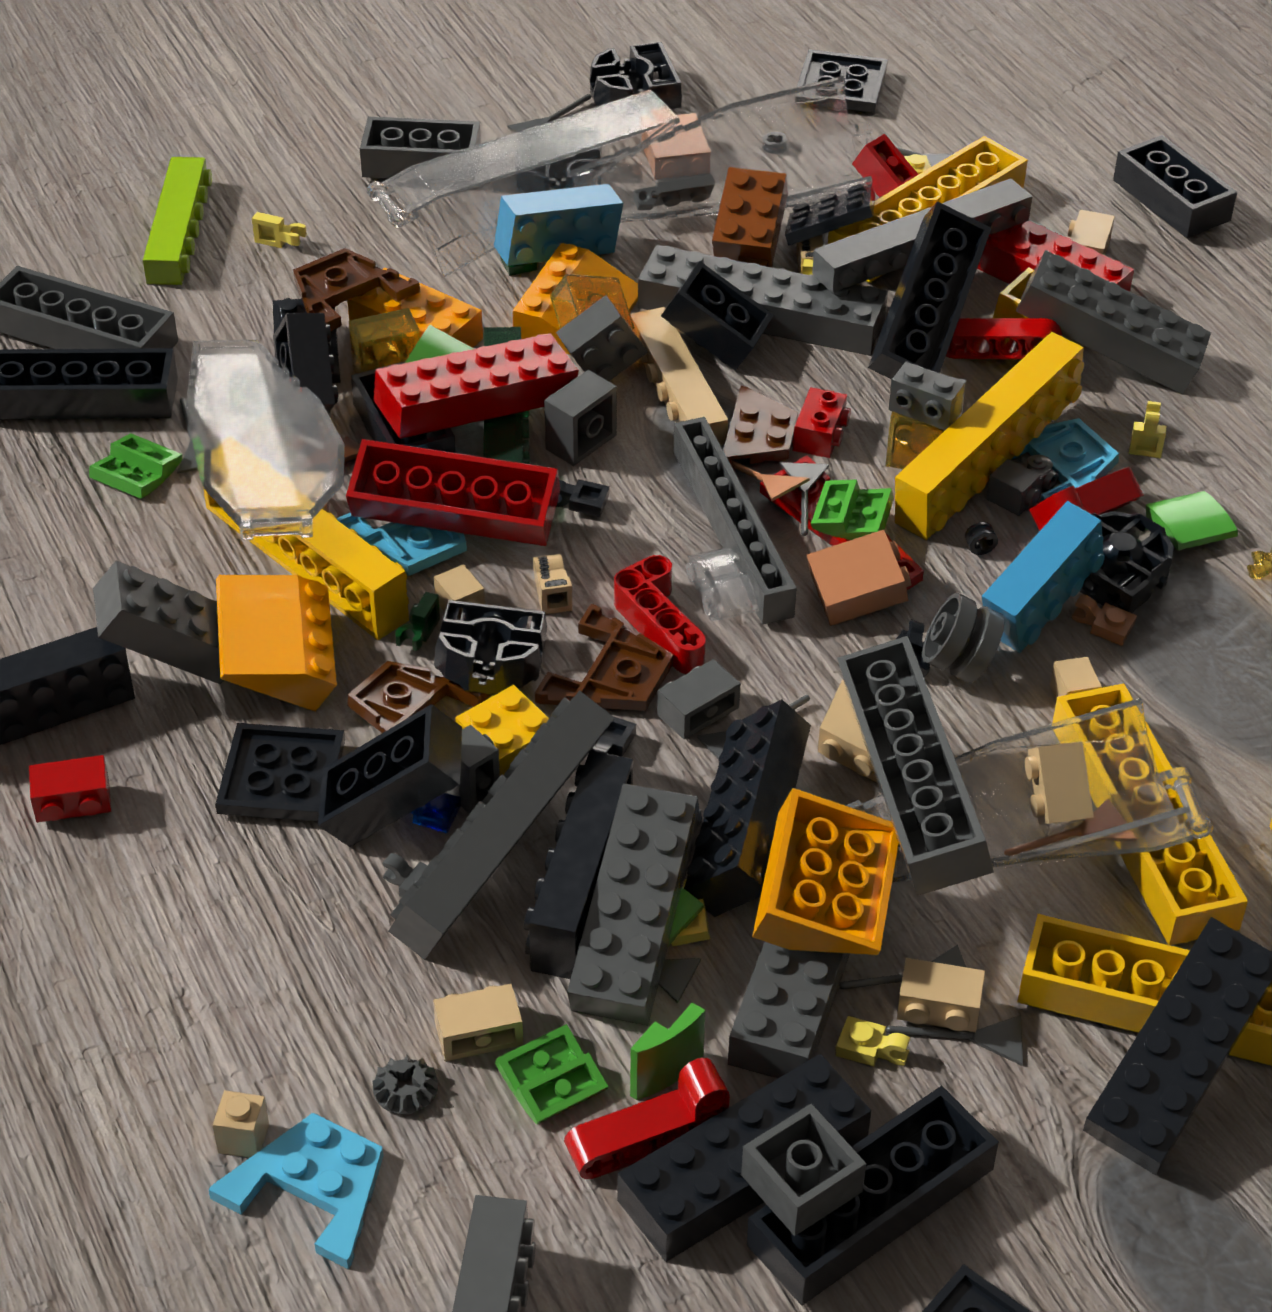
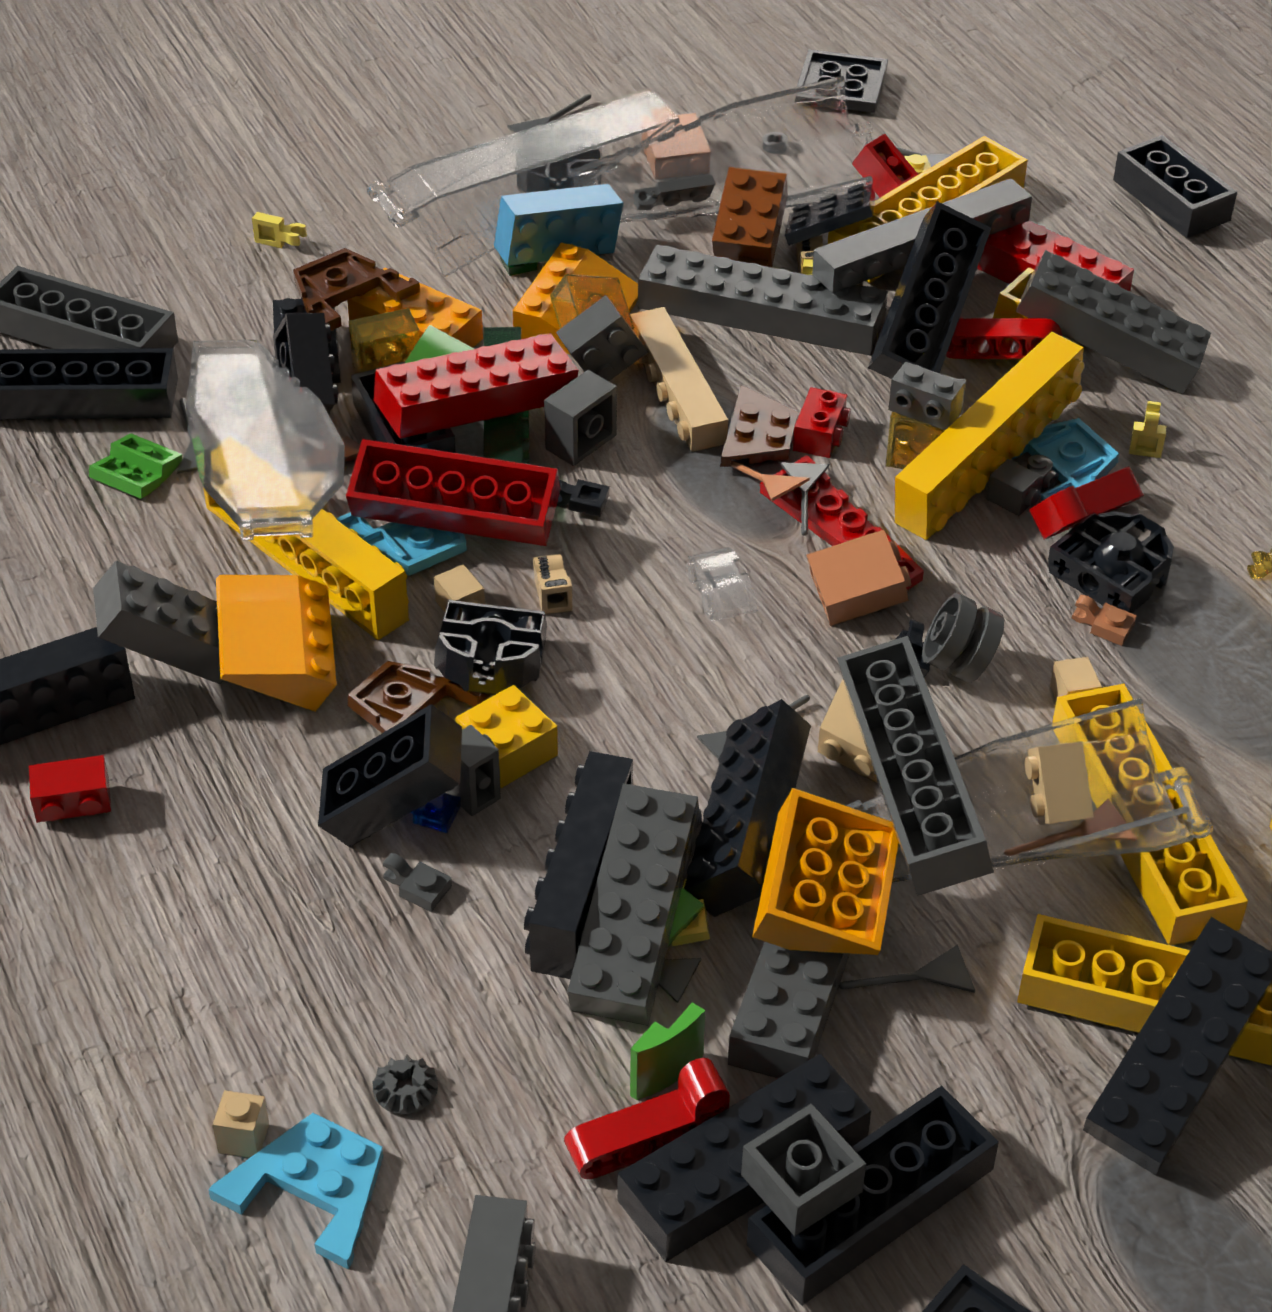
(177, 221): lime brick -> none
(277, 771): black plate -> none
(398, 143): dark grey brick -> none
(422, 621): dark green plate -> none
(478, 1022): tan brick -> none
(497, 823): dark grey brick -> none
(550, 1074): bright green slope -> none
(616, 81): black connector -> none
(616, 738): black plate -> none
(623, 674): reddish brown wing -> none
(643, 601): red beam -> none
(698, 698): dark grey brick -> none
(717, 315): black brick -> none
(734, 518): dark grey brick -> none
(851, 511): bright green slope -> none
(867, 1041): light yellow plate -> none
(940, 995): tan brick -> none
(984, 545): black bush -> none
(1001, 1038): dark grey piece -> none
(1046, 574): dark azure brick -> none
(1092, 230): tan brick -> none
(1192, 520): bright green slope -> none

